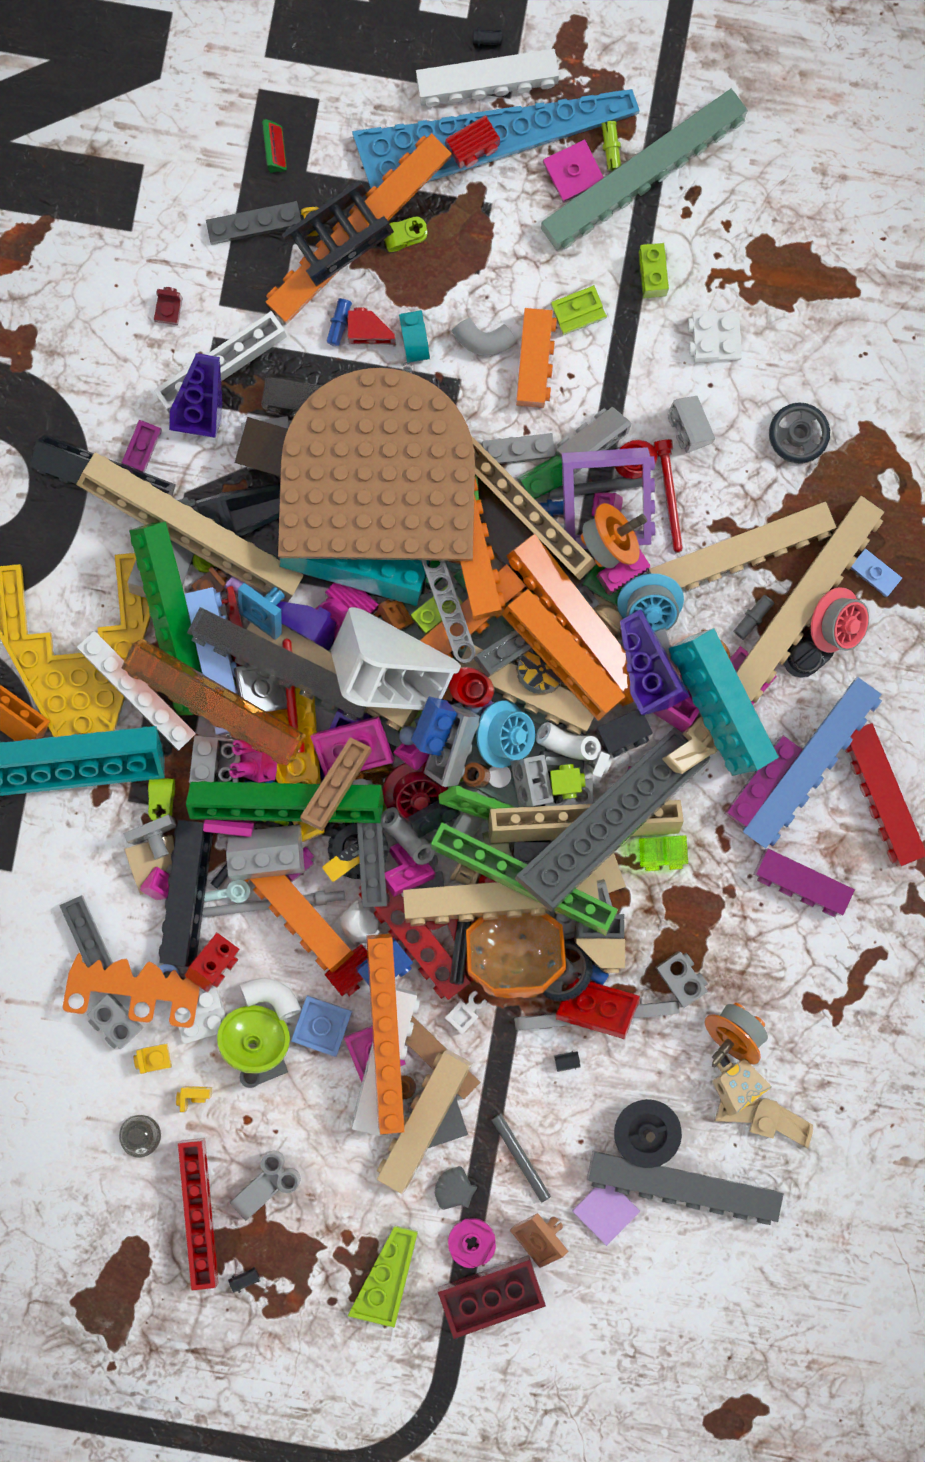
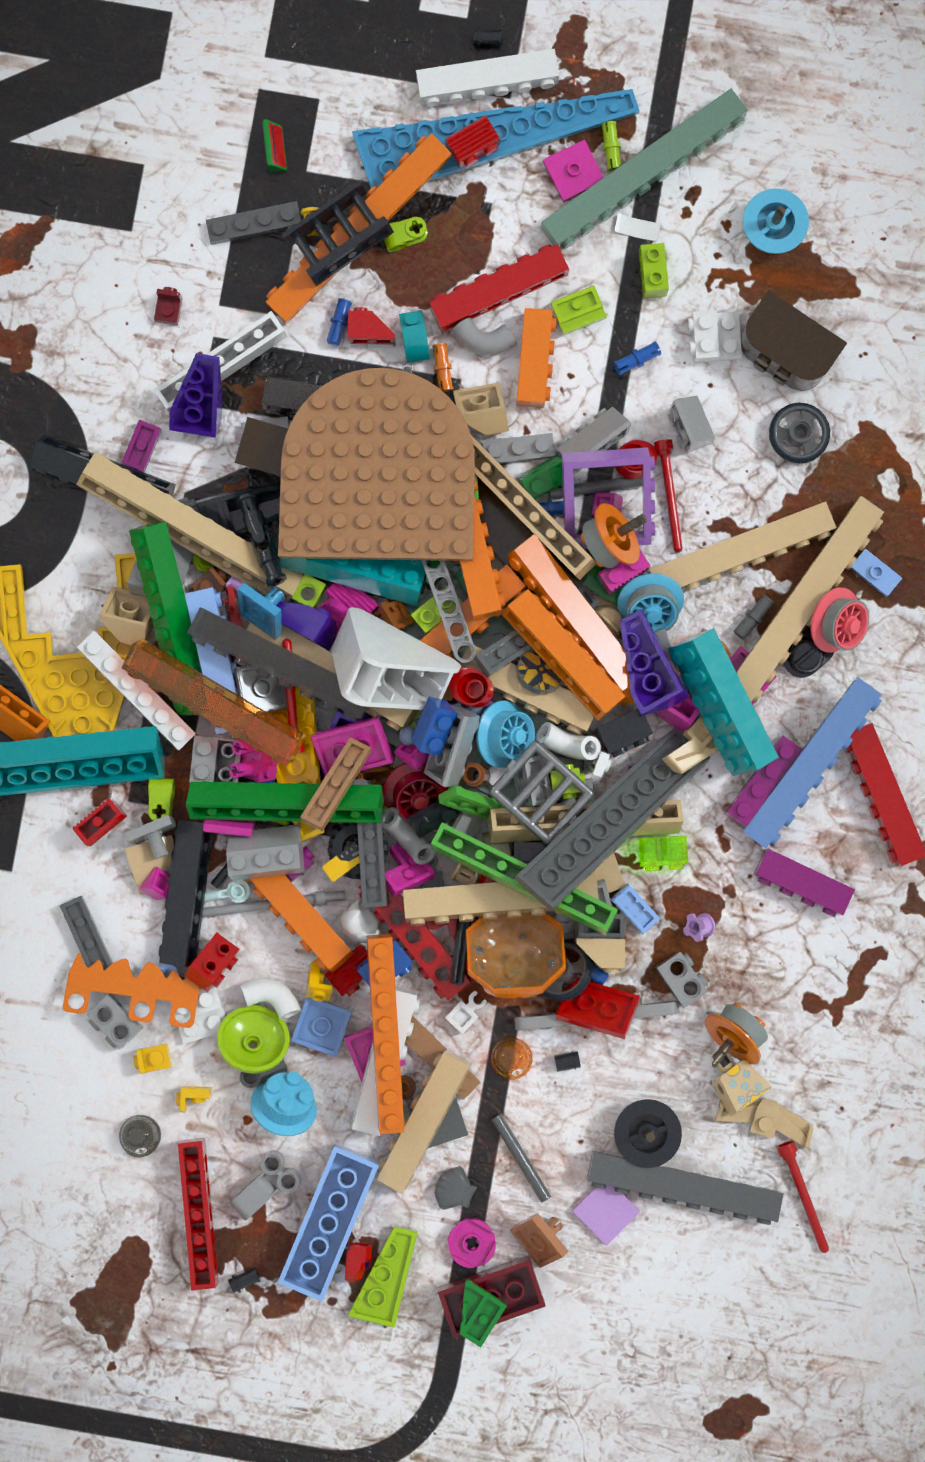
(99, 822): none -> red brick
(126, 616): none -> tan slope
(256, 525): none -> black piece
(284, 1104): none -> medium azure piece
(309, 582): none -> lime brick
(315, 986): none -> yellow bracket
(328, 1222): none -> light blue brick
(357, 1260): none -> red rock
(442, 367): none -> orange pin
(479, 1313): none -> green wing
(483, 408): none -> tan slope
(499, 287): none -> red brick
(511, 1058): none -> clear orange helmet
(569, 779): none -> flat silver bar
(635, 908): none -> light blue plate
(637, 227): none -> white sticker
(637, 358): none -> blue pin
(699, 926): none -> lavender brick
(775, 221): none -> medium azure piece
(788, 1152): none -> red piece
(789, 344): none -> dark brown brick

